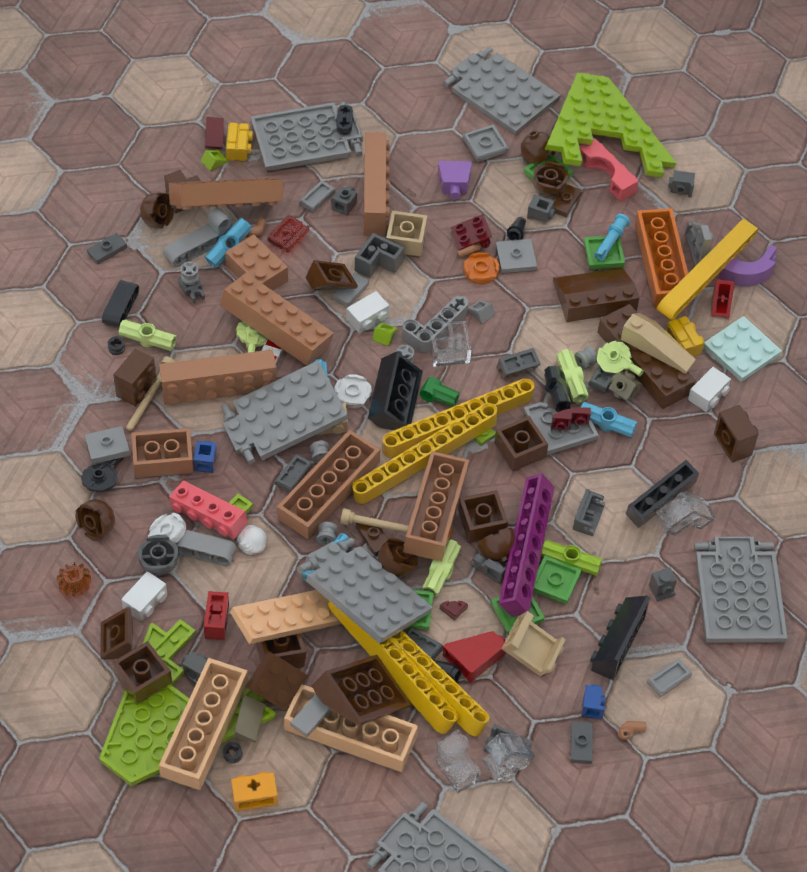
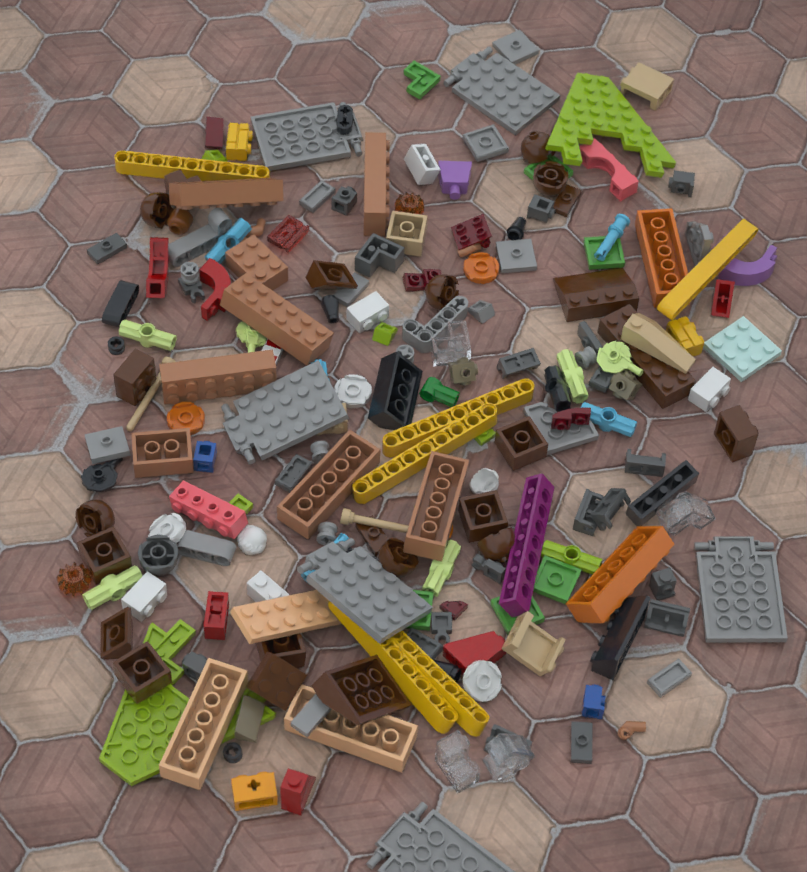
(104, 554): none -> reddish brown brick
(112, 587): none -> yellowish green piece
(158, 268): none -> red arch
(180, 221): none -> dark orange head
(186, 416): none -> orange tile
(207, 170): none -> yellow beam
(218, 279): none -> red arch
(264, 588): none -> white brick
(295, 791): none -> red slope
(331, 308): none -> black cone
(409, 203): none -> clear orange gear
(418, 281): none -> dark red slope
(421, 164): none -> white brick
(423, 79): none -> bright green plate
(441, 290): none -> reddish brown cylinder
(441, 625): none -> dark grey plate
(456, 371): none -> dark tan brick
(482, 680): none -> white tile
(484, 481): none -> white hair
(515, 47): none -> light grey plate
(588, 337): none -> dark grey plate
(609, 506): none -> dark grey hinge
(620, 574): none -> orange brick
(645, 464): none -> dark grey hinge
(647, 84): none -> tan panel
(667, 617): none -> dark grey hinge

